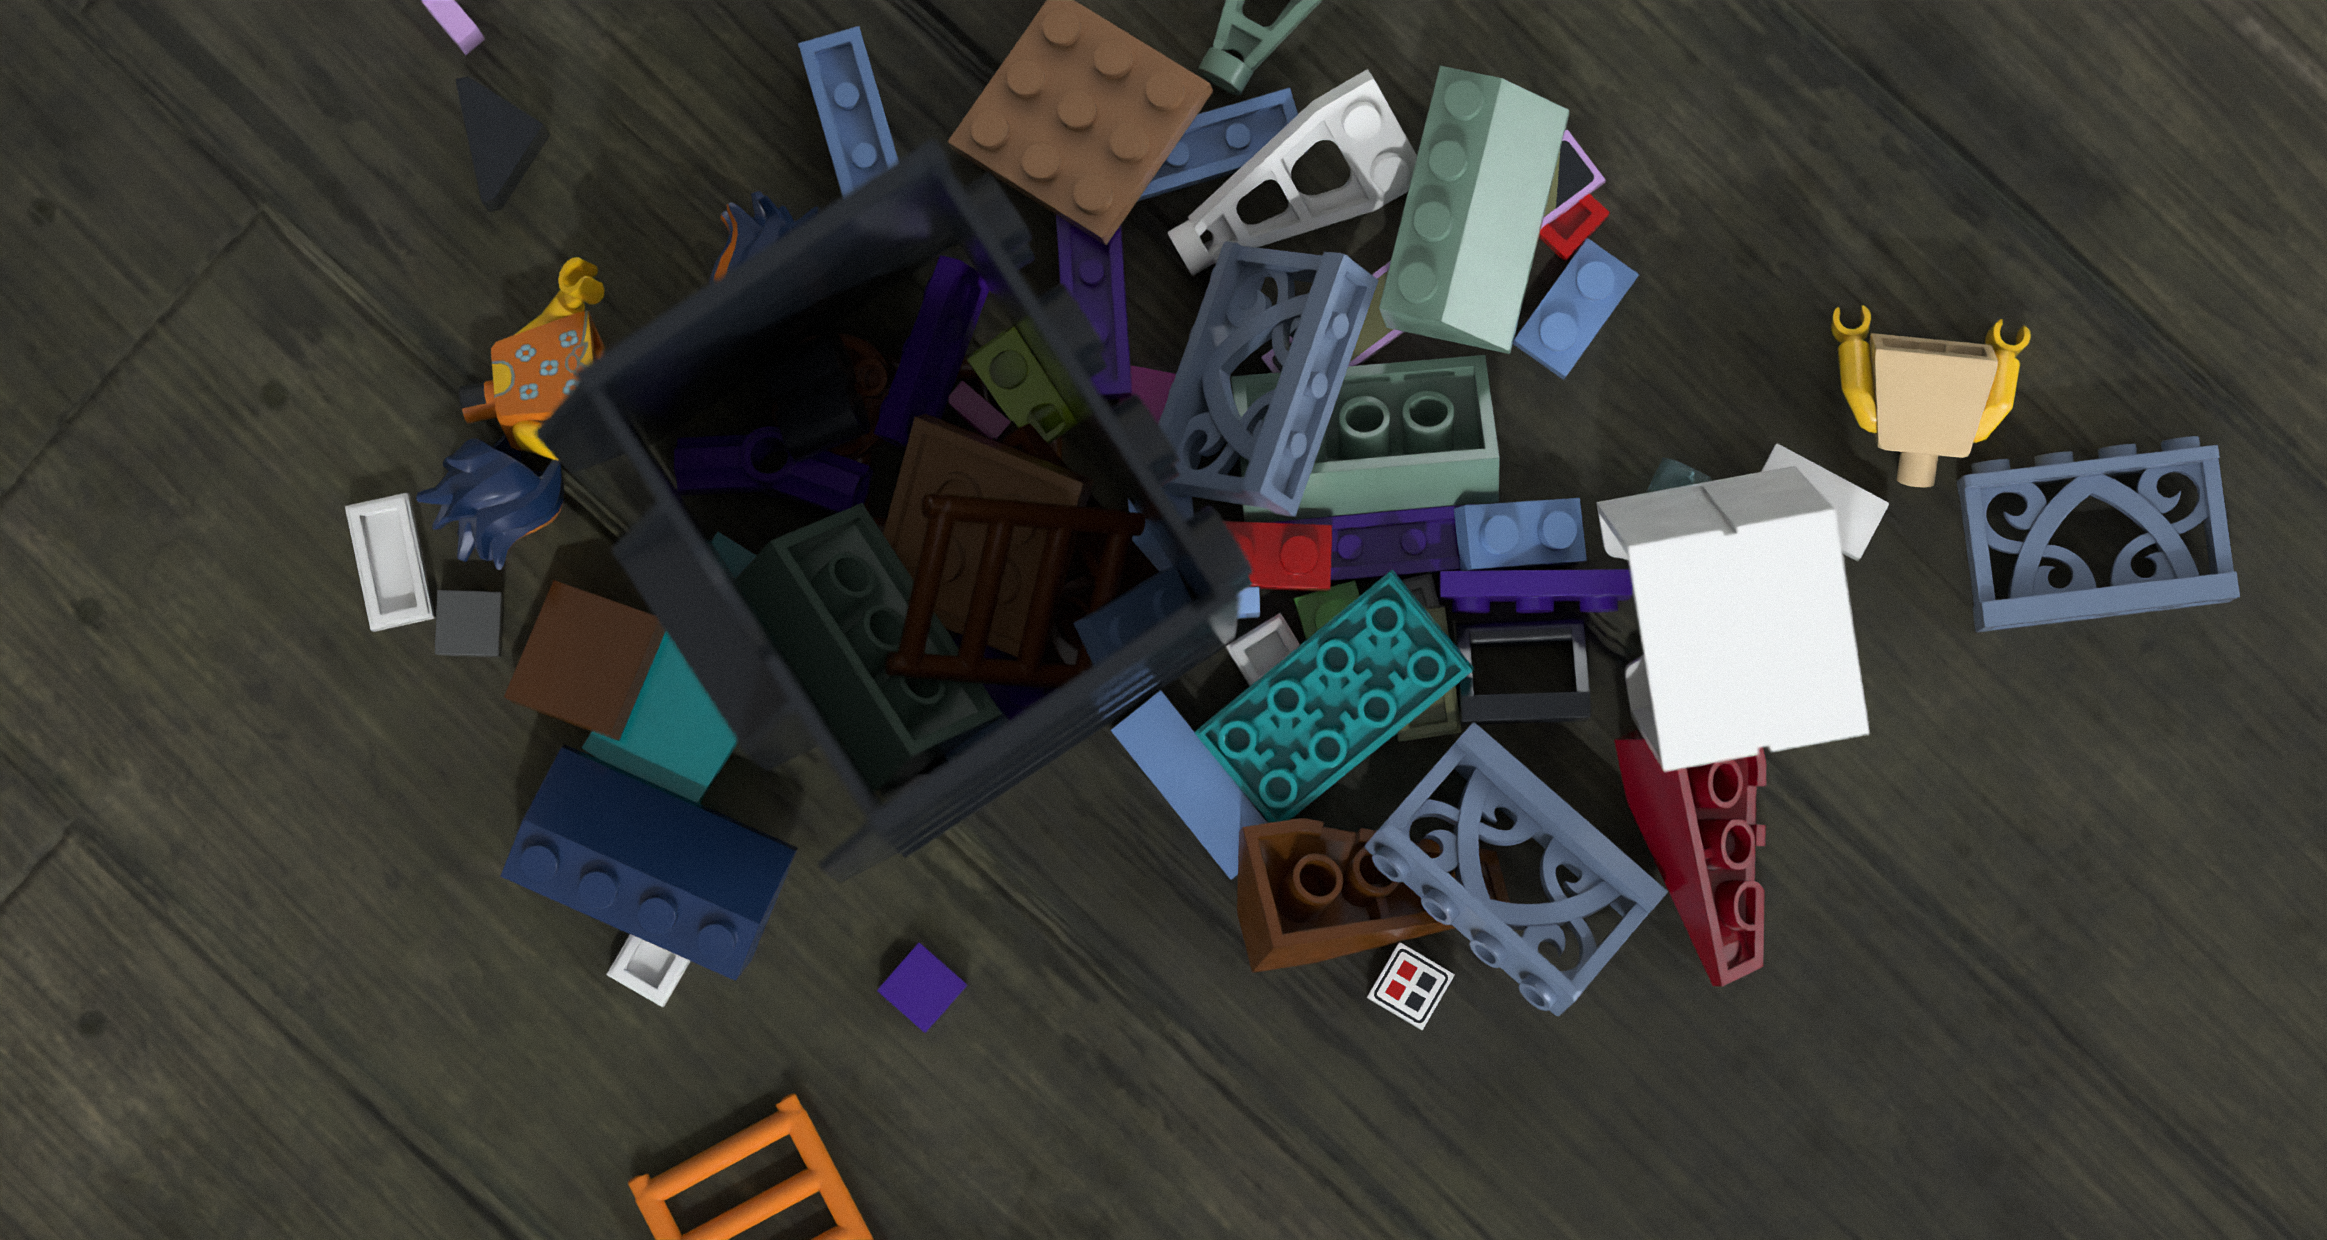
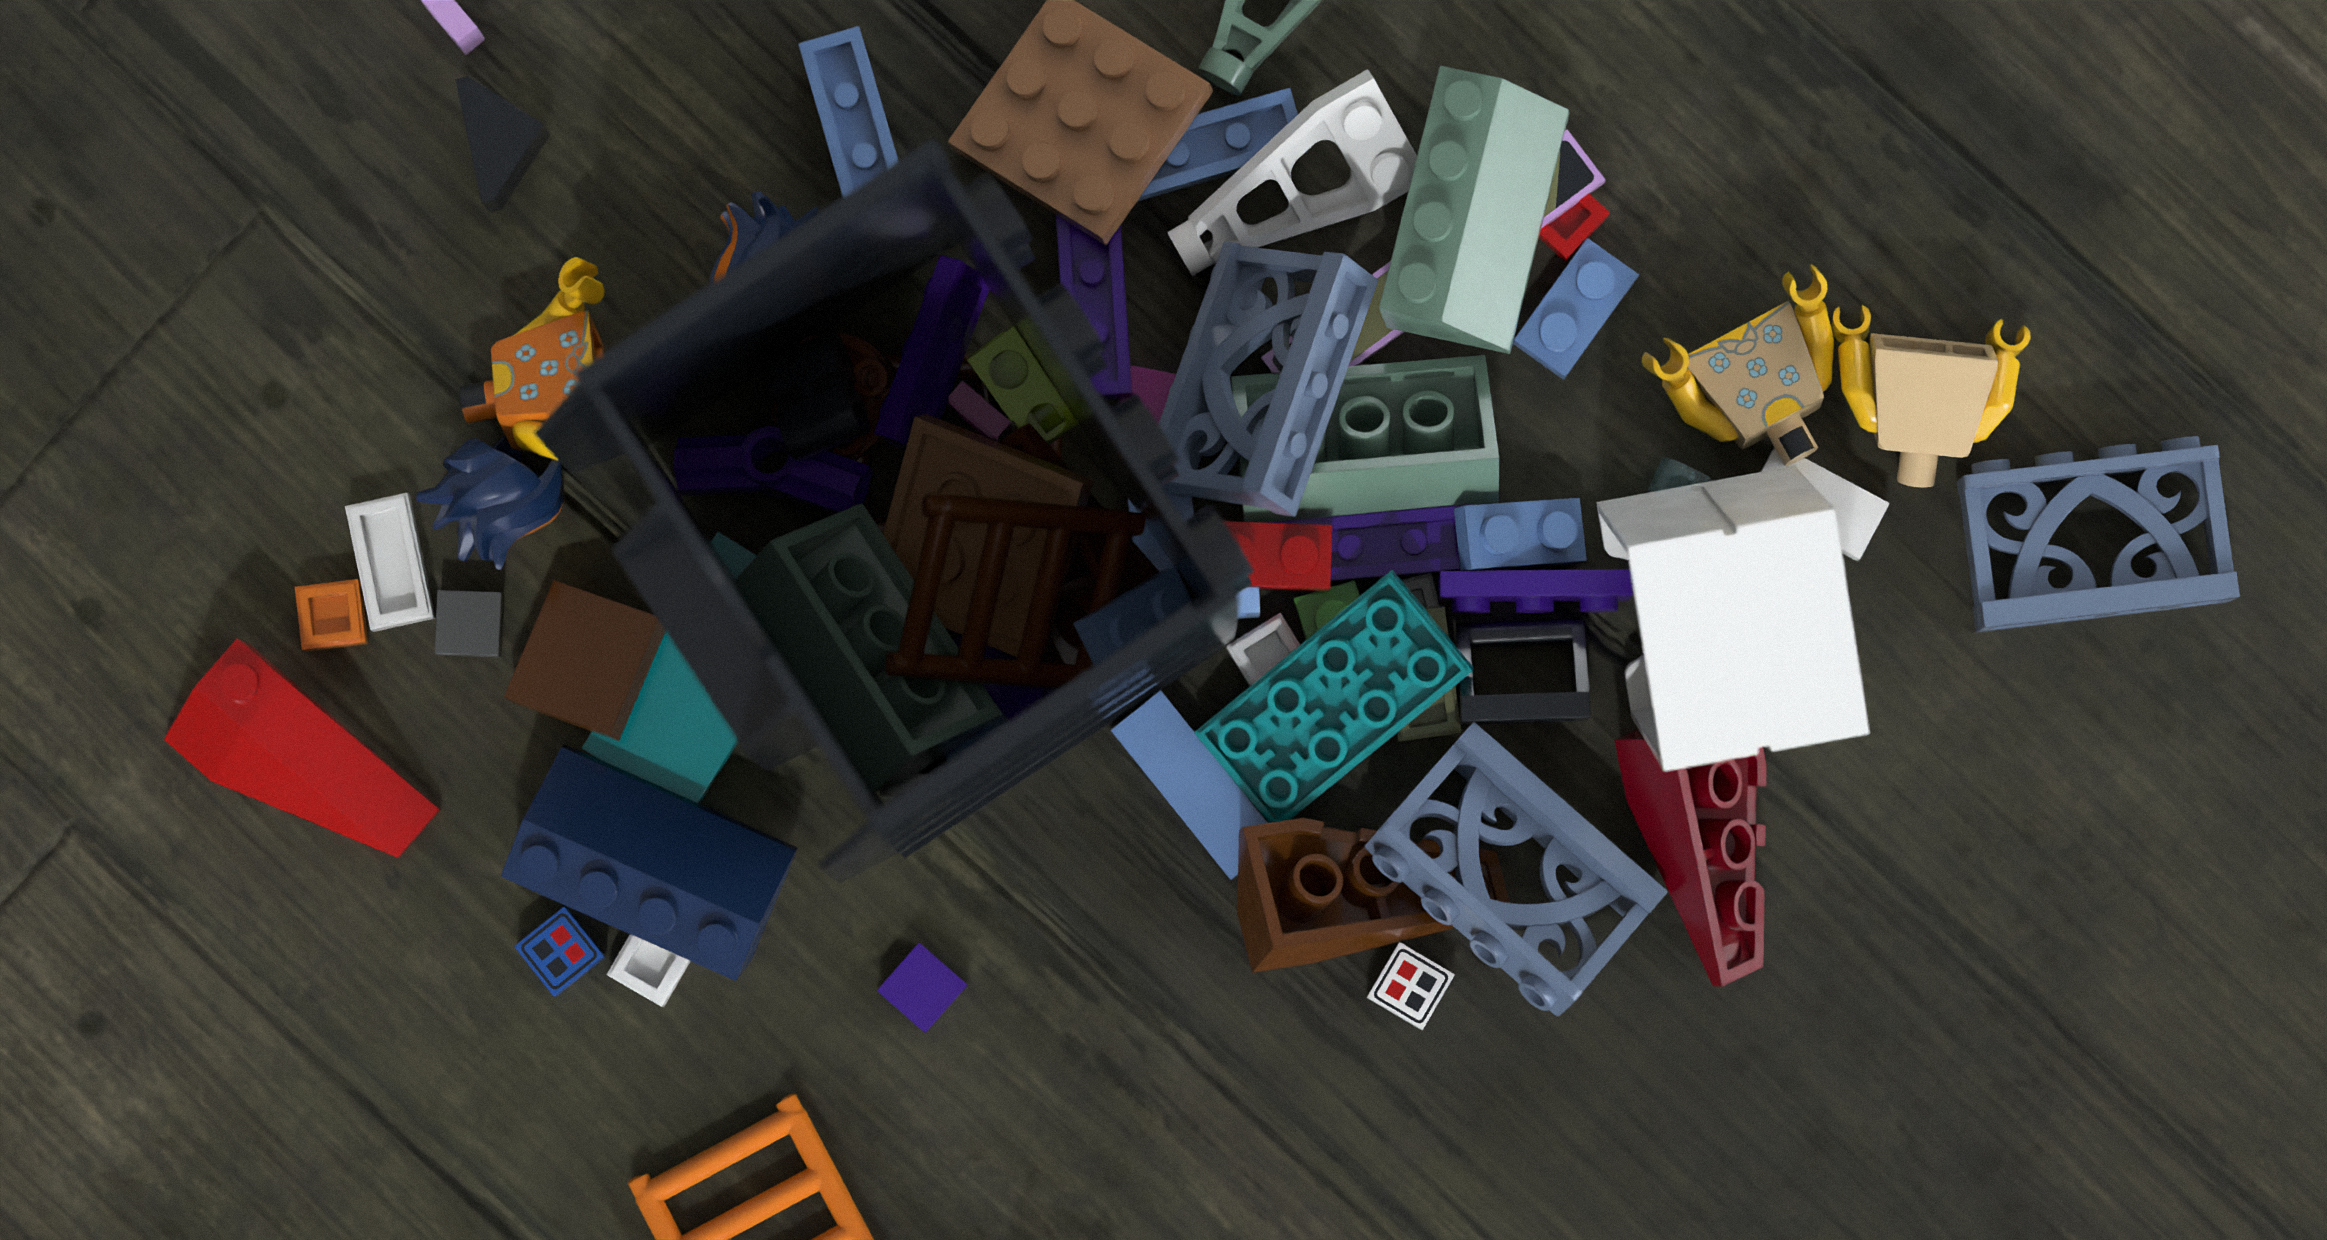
(279, 746): none -> red wedge
(331, 615): none -> orange tile
(560, 951): none -> blue tile
(1758, 375): none -> torso

